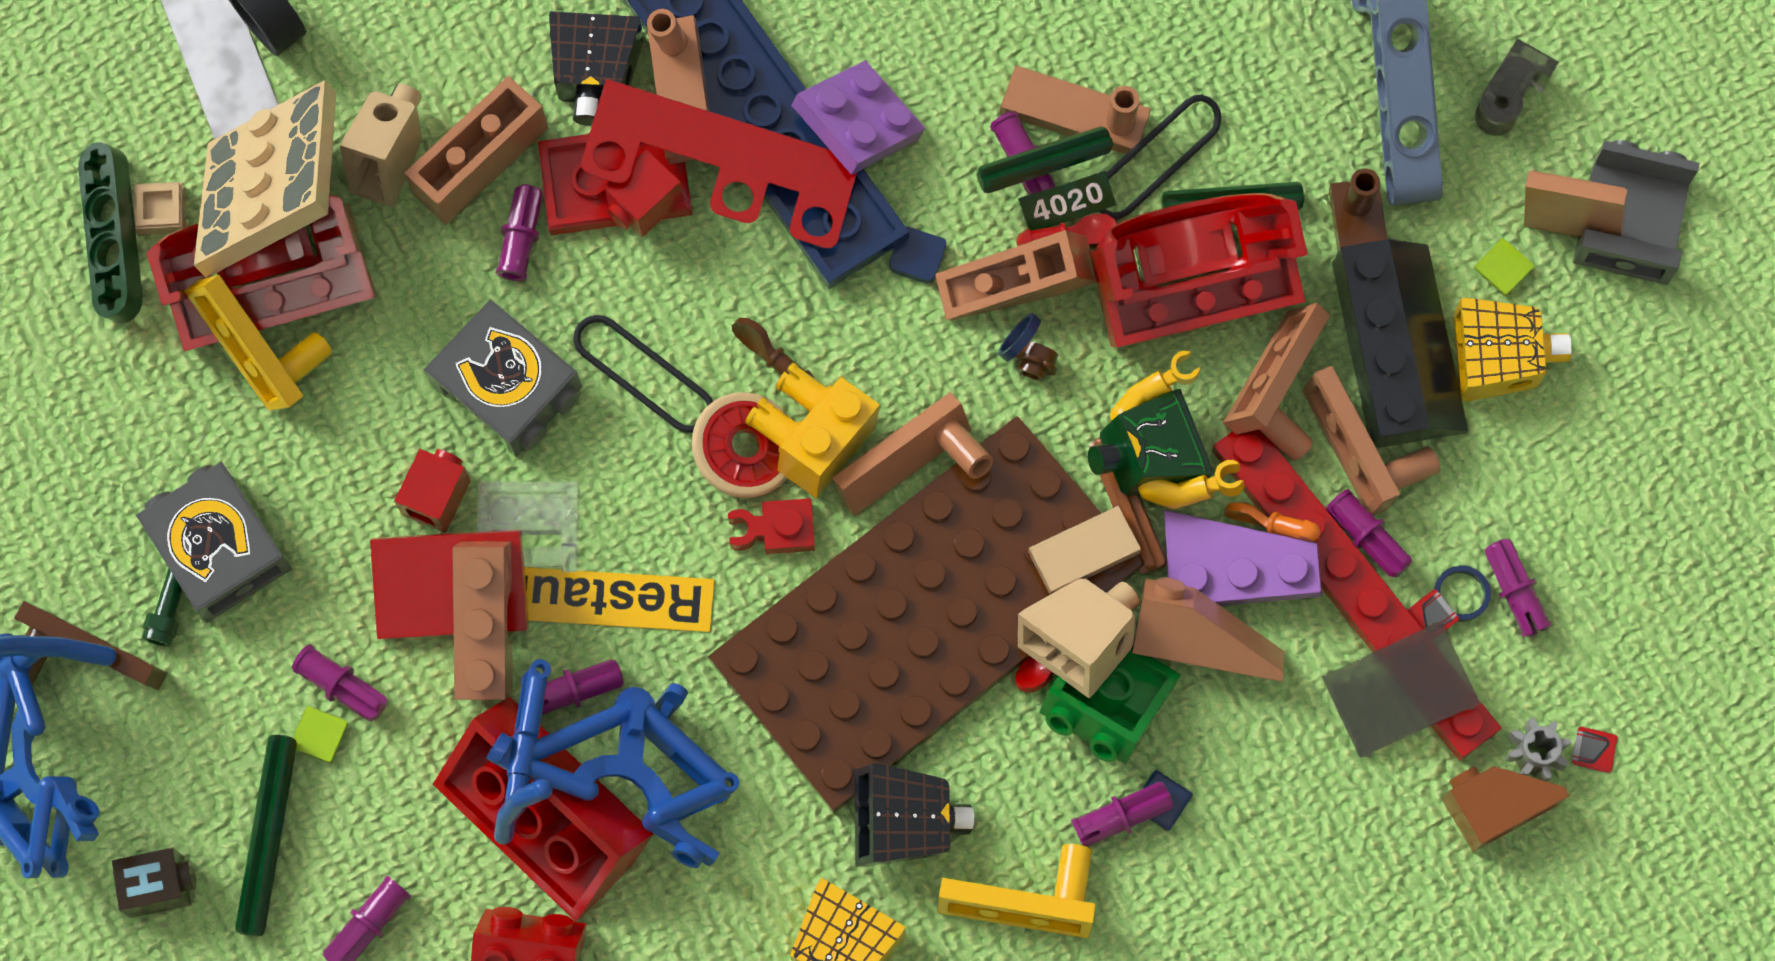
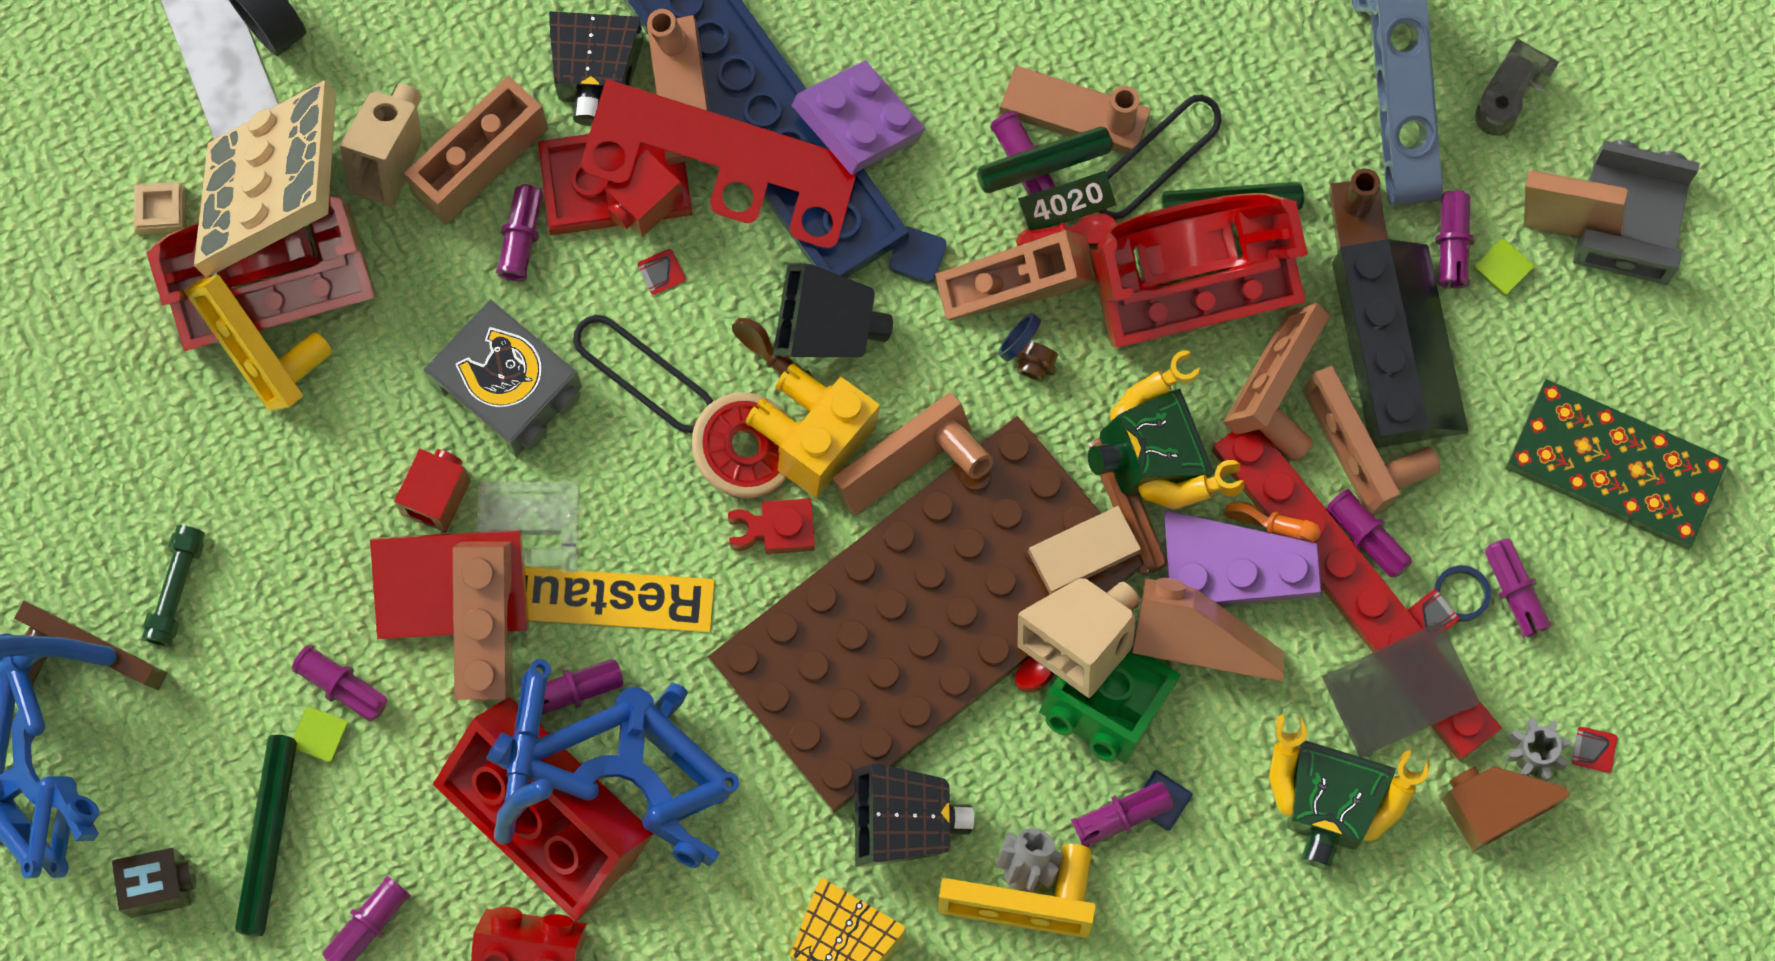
(117, 229): dark green beam -> none
(212, 541): dark grey panel -> none
(661, 271): none -> sticker
(827, 315): none -> black torso
(1029, 860): none -> light grey gear
(1336, 794): none -> torso
(1454, 239): none -> magenta axle
(1503, 348): yellow torso -> none
(1617, 464): none -> dark green tile

